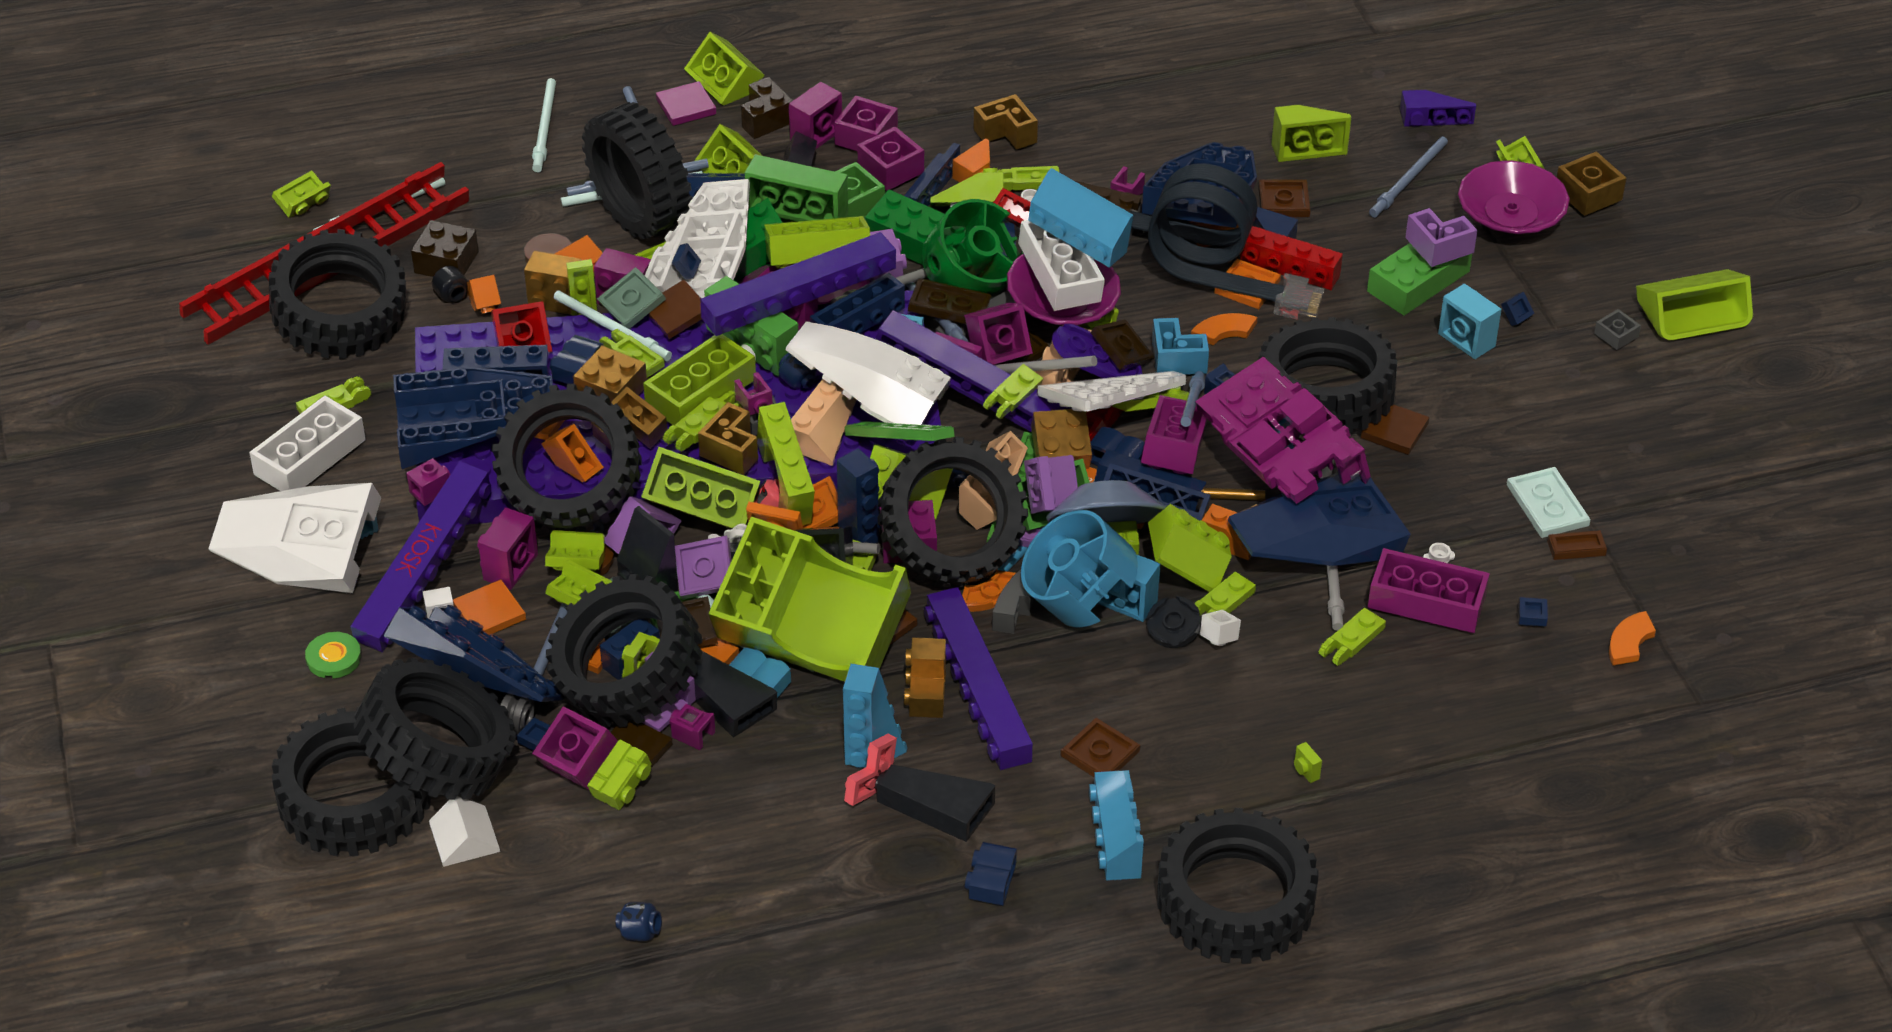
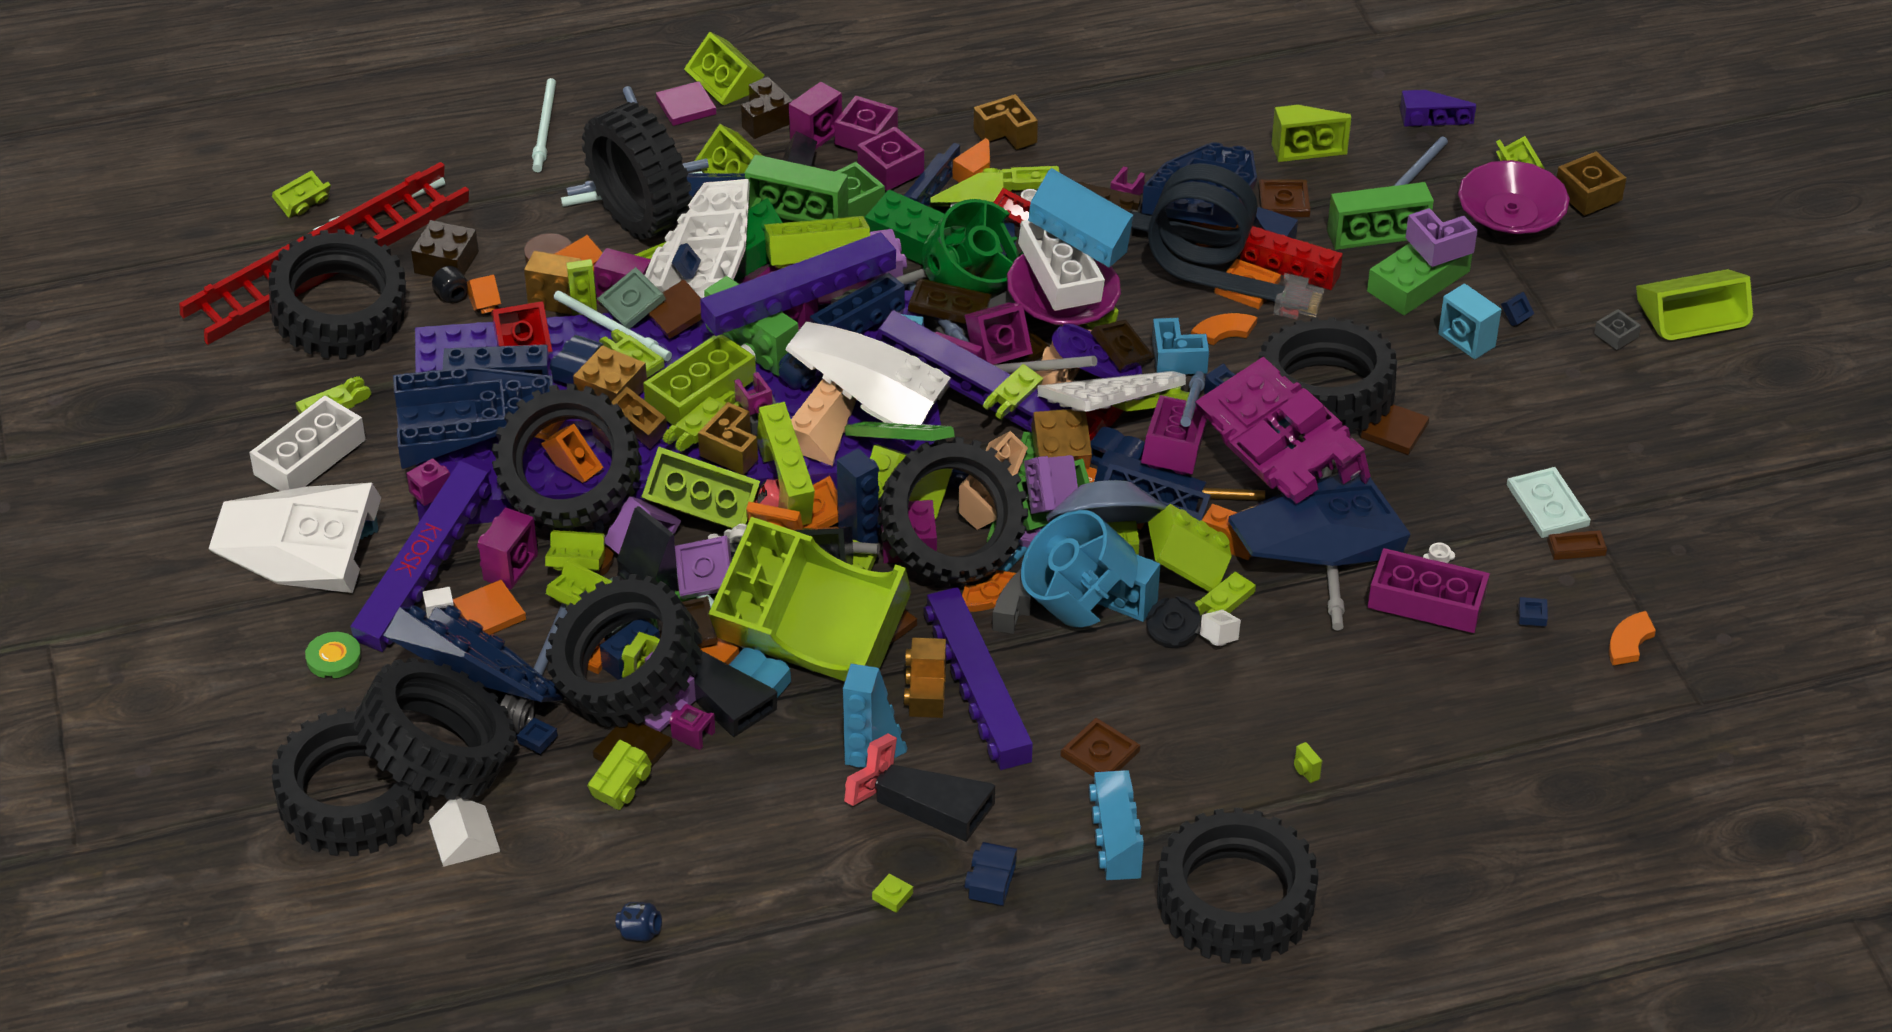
(574, 747): magenta brick -> none
(892, 893): none -> lime plate
(1353, 636): lime hinge -> none
(1375, 214): none -> bright green brick

